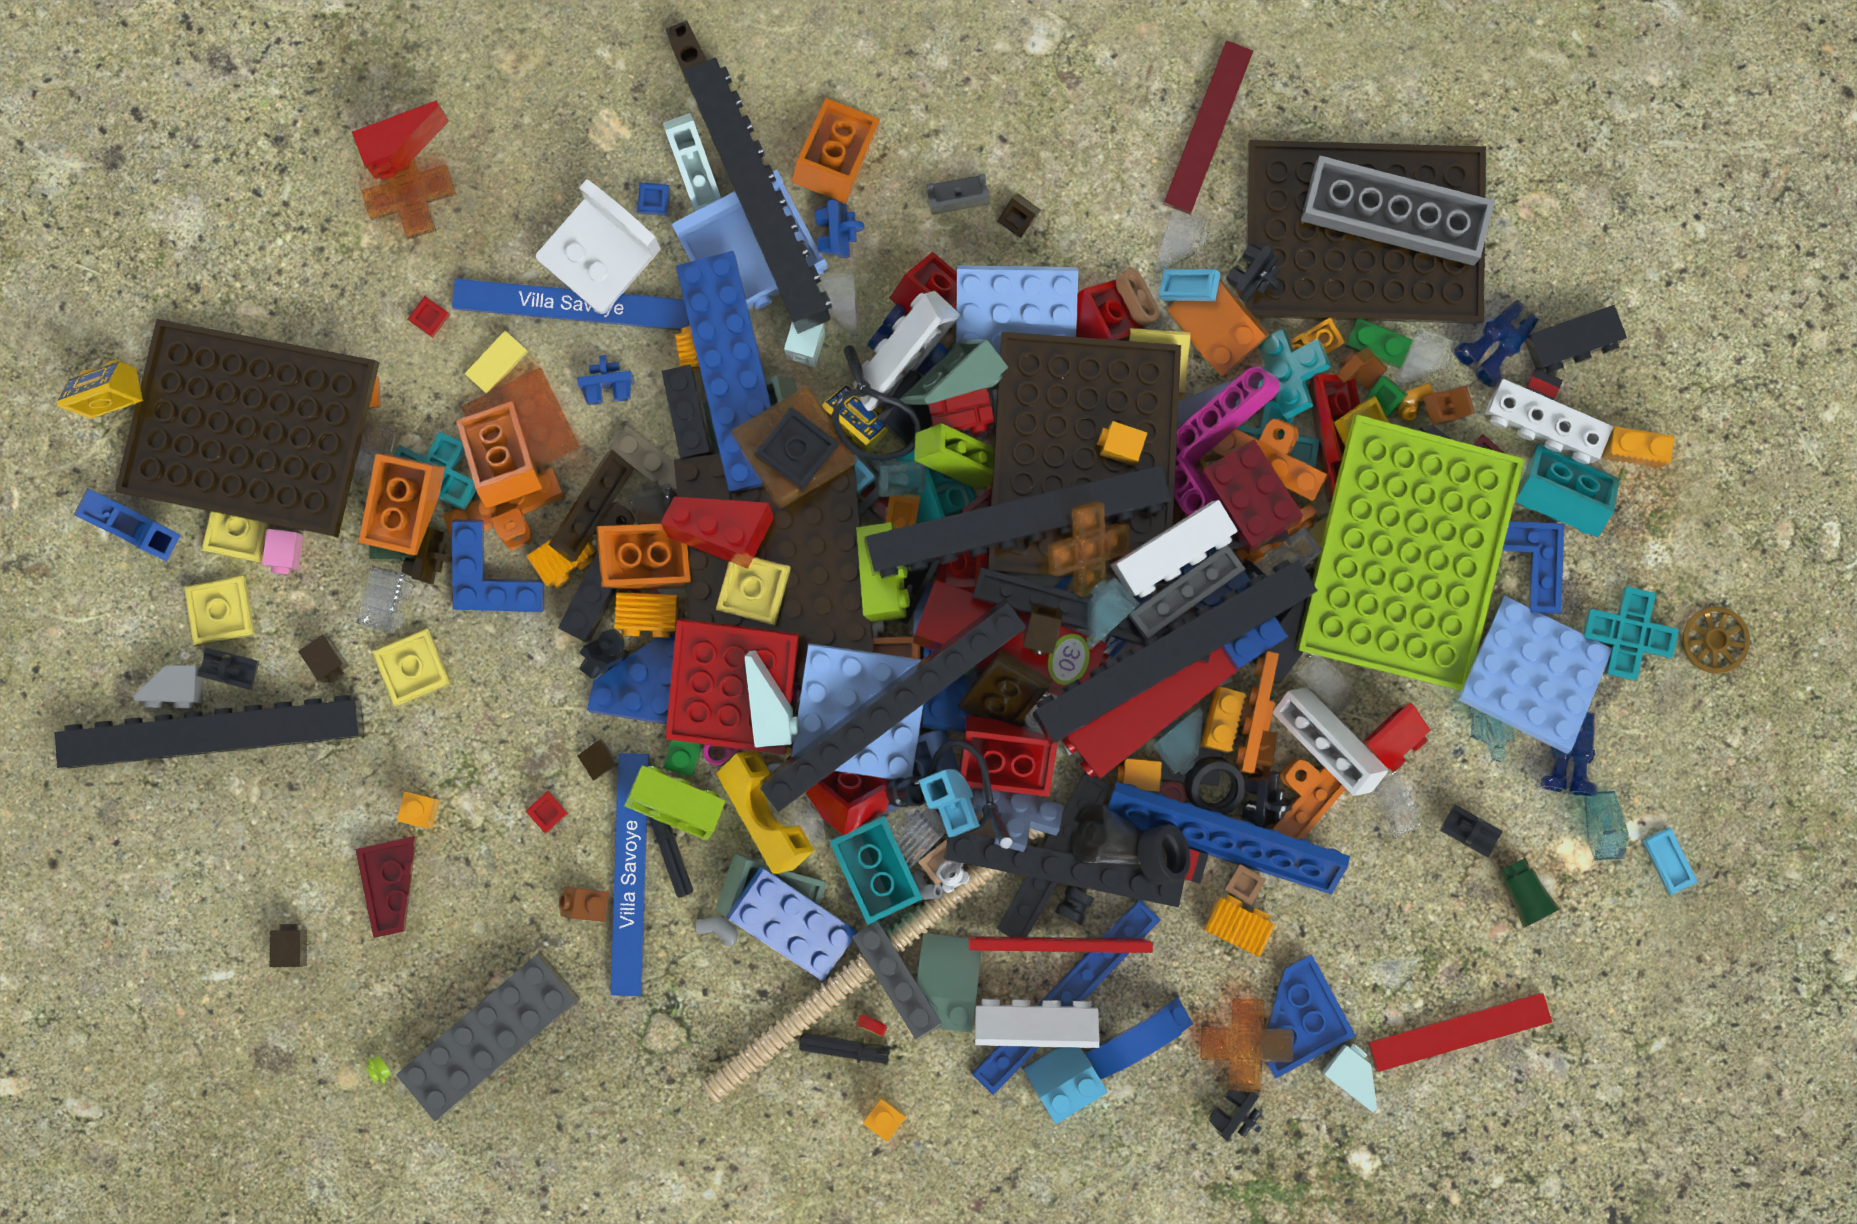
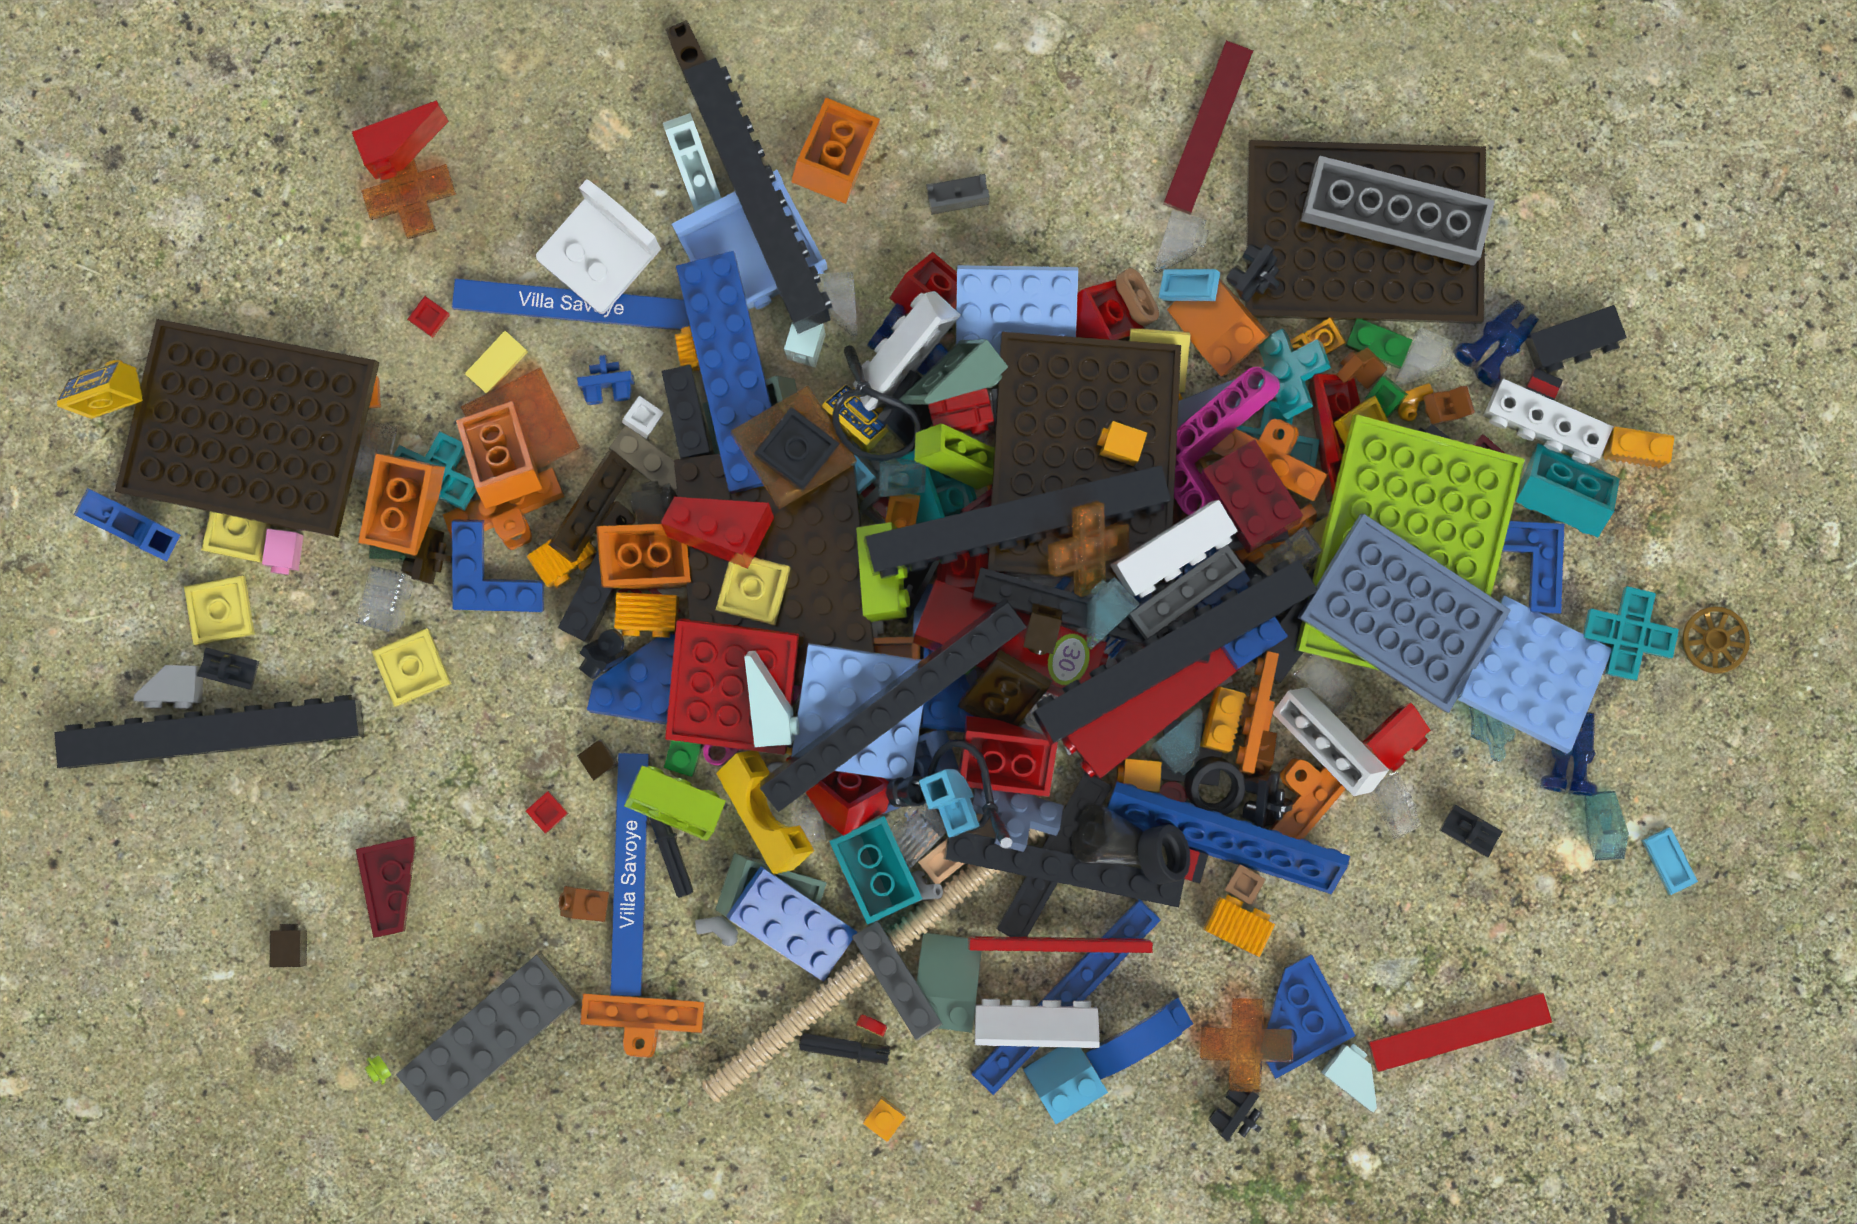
(324, 659): dark brown brick -> none
(418, 810): light orange brick -> none
(642, 417): none -> white plate
(642, 1018): none -> orange plate
(653, 199): blue tile -> none
(841, 227): blue hips -> none
(945, 872): white plate -> none
(1018, 215): dark brown slope -> none
(1078, 898): black wheel -> none
(1404, 613): none -> sand blue plate
(1527, 893): dark green plant -> none

